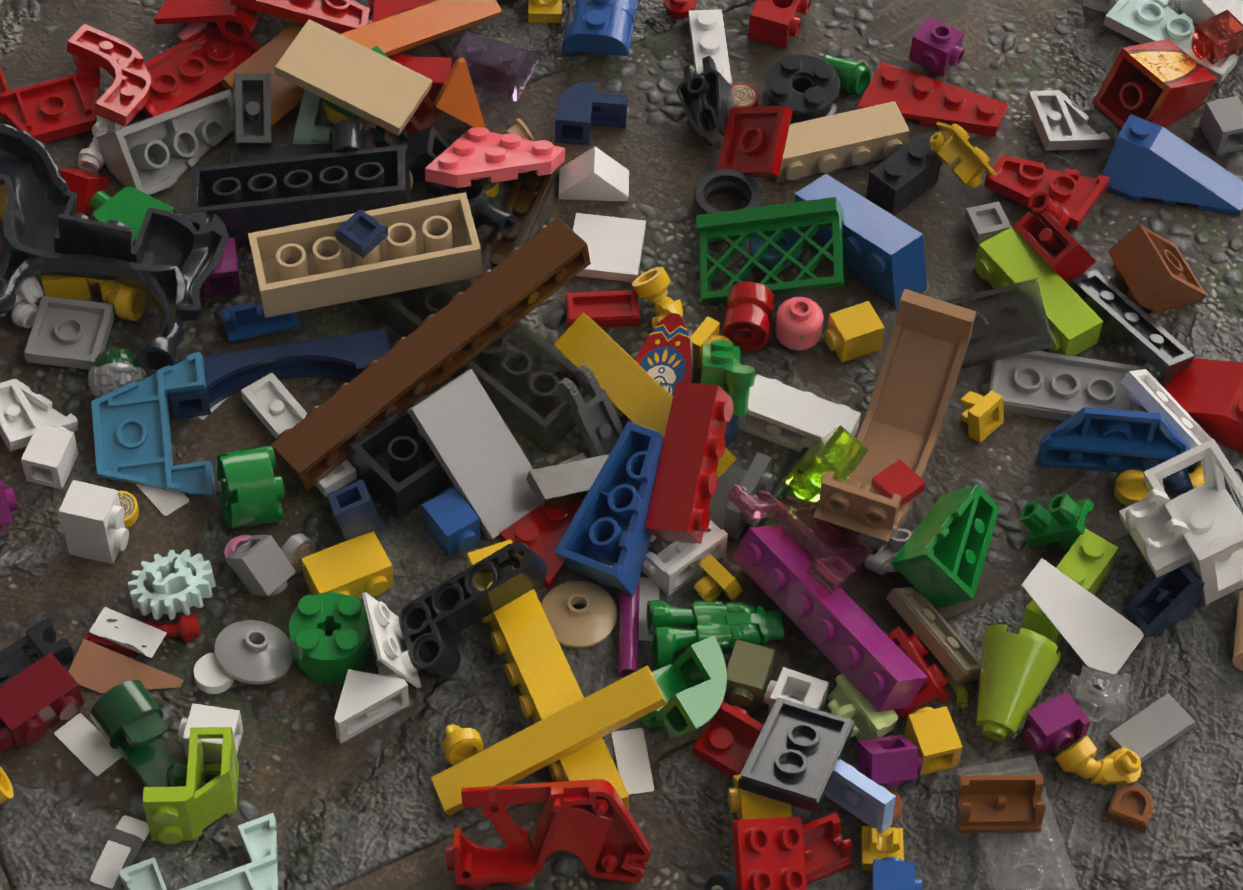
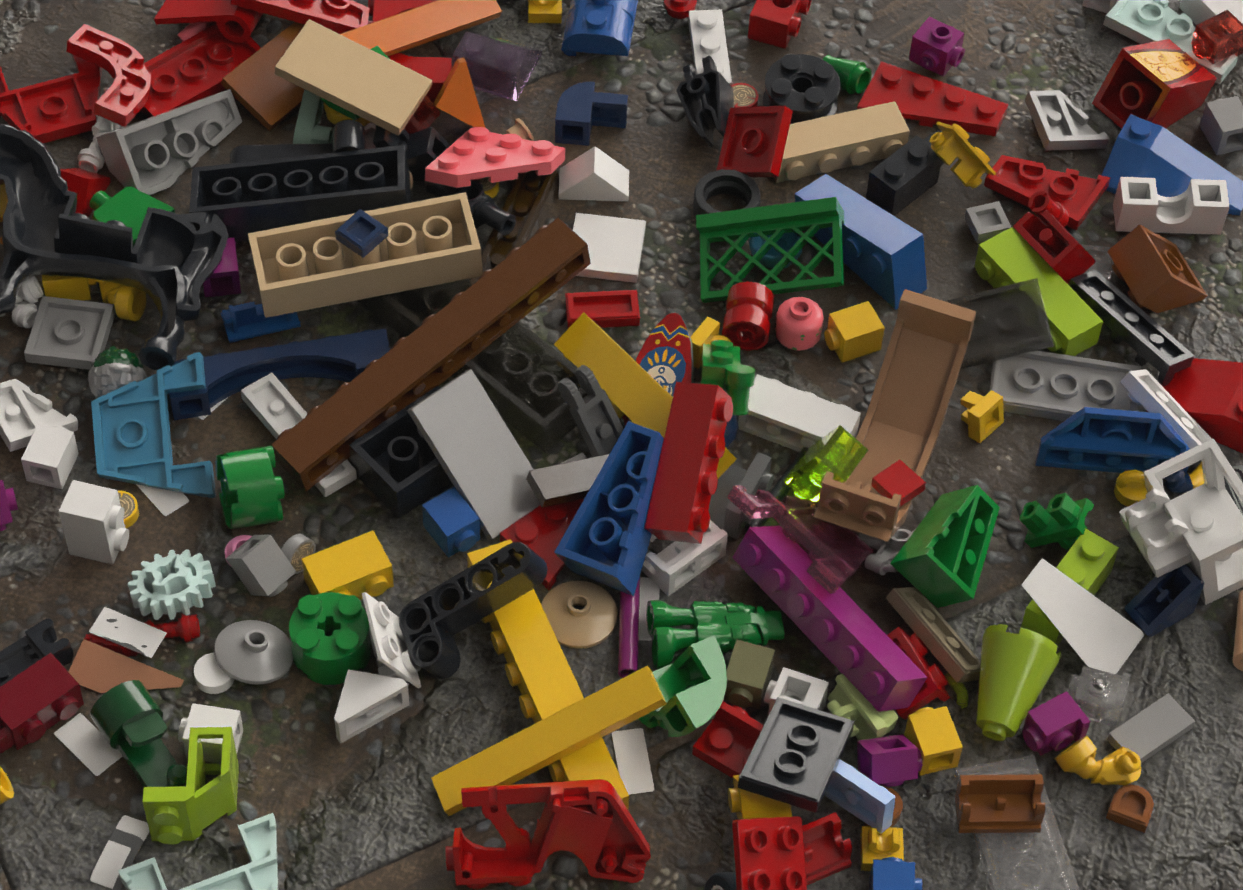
(251, 109): dark grey brick -> none
(355, 510): dark blue brick -> none
(461, 743): yellow tile -> none
(653, 286): yellow arm -> none
(716, 581): yellow tile -> none
(1196, 211): none -> white arch

